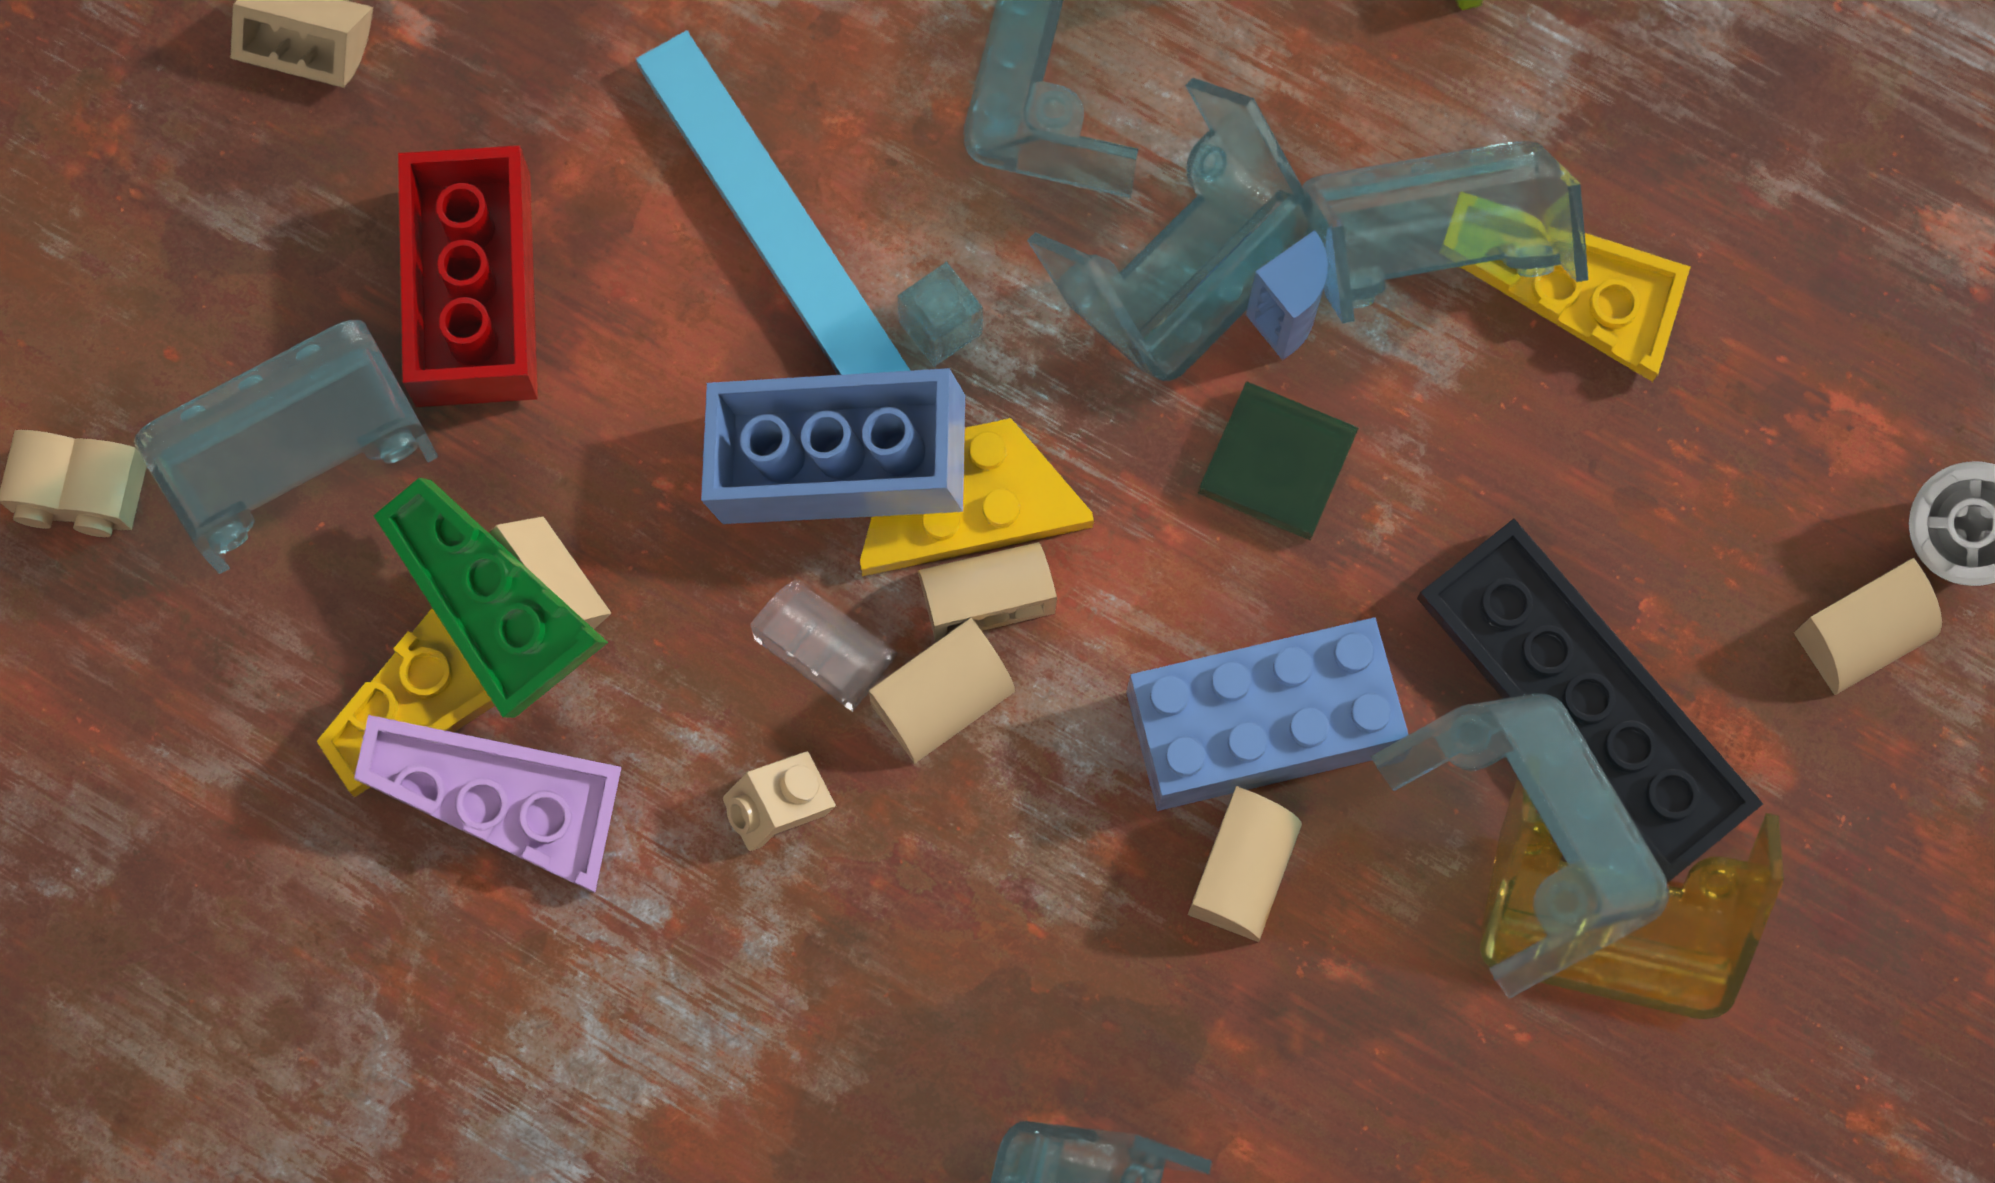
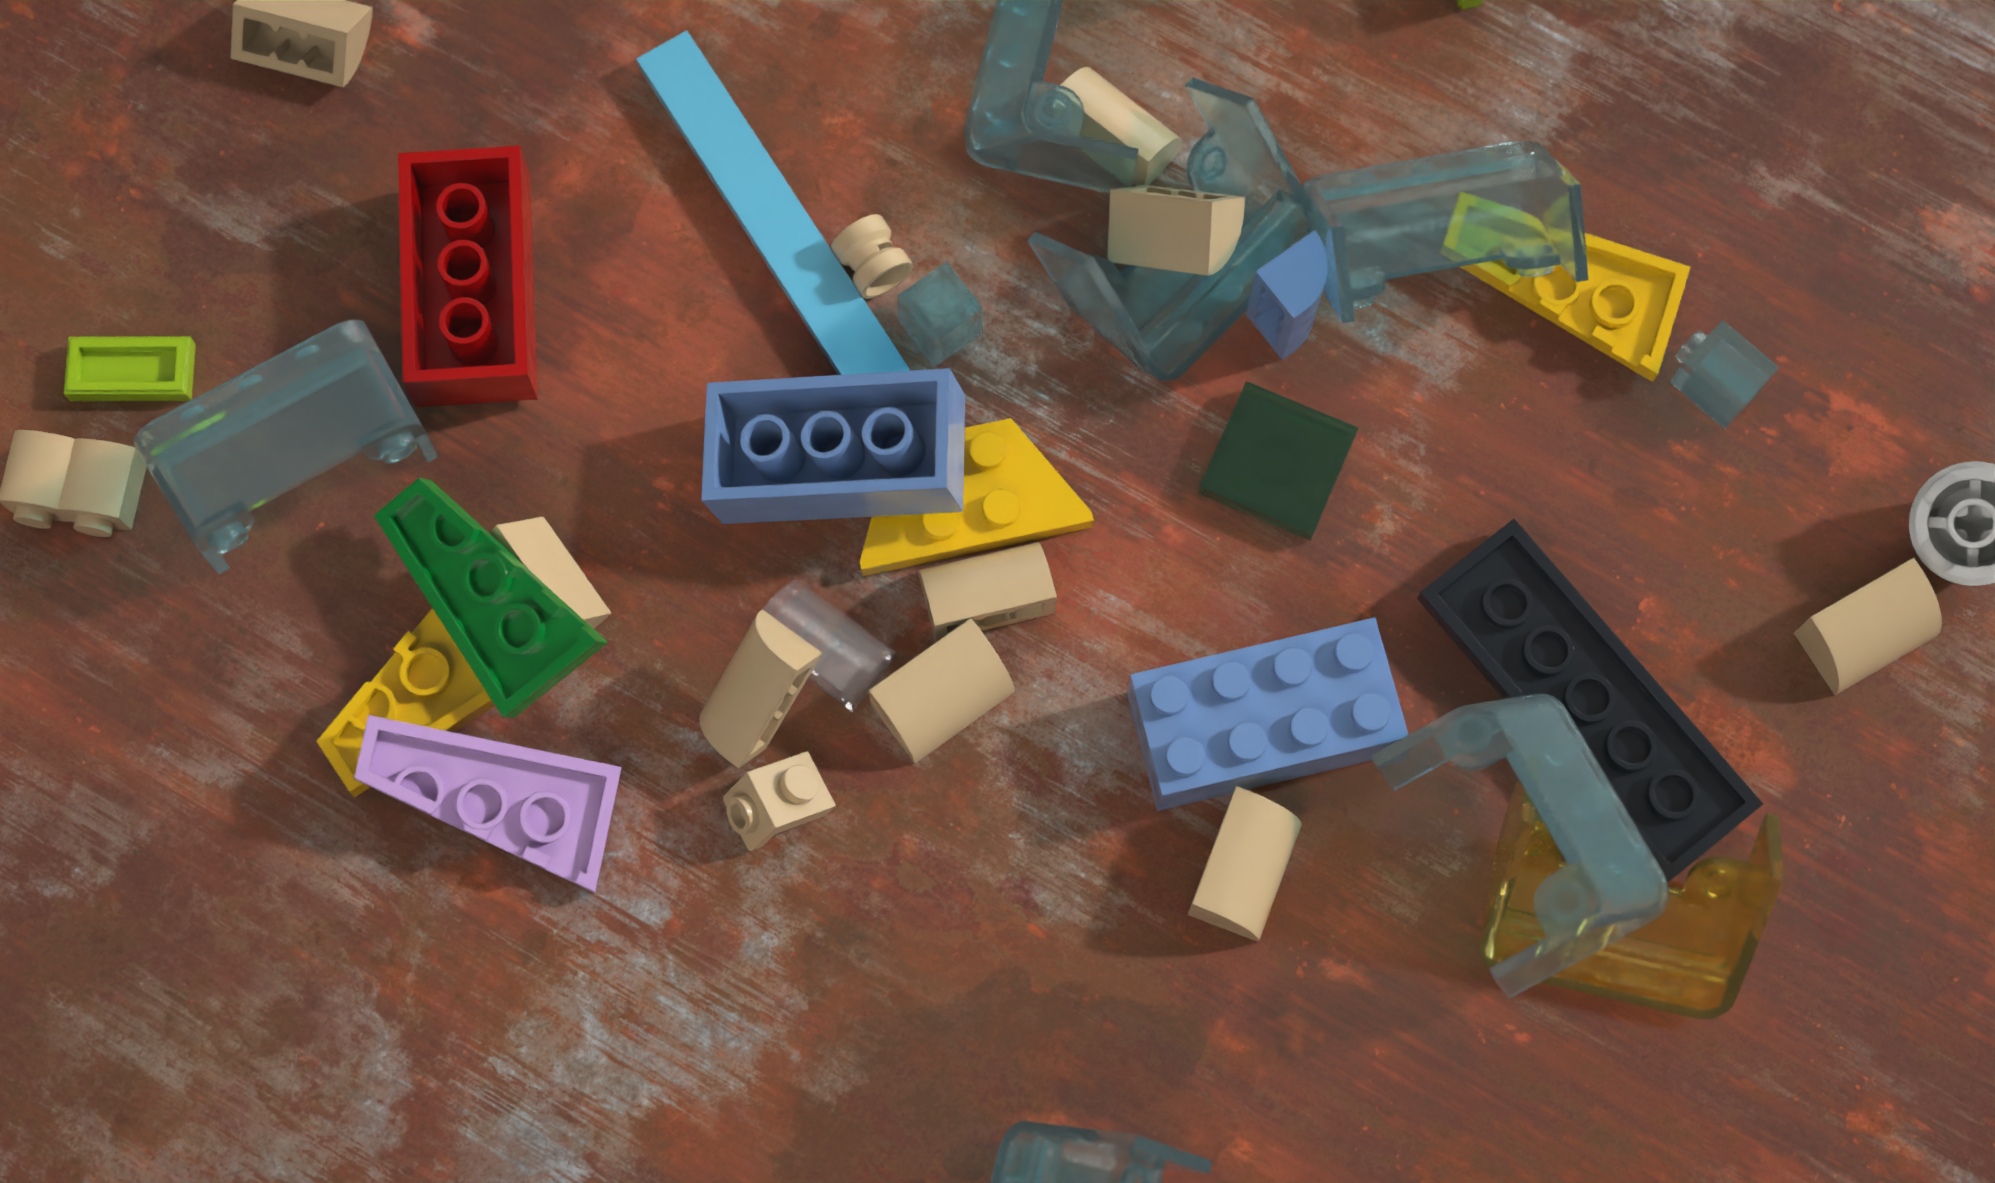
(129, 369): none -> lime tile
(757, 689): none -> tan brick
(871, 255): none -> tan wheel
(1119, 120): none -> tan brick
(1173, 228): none -> tan brick
(1722, 372): none -> clear light blue brick

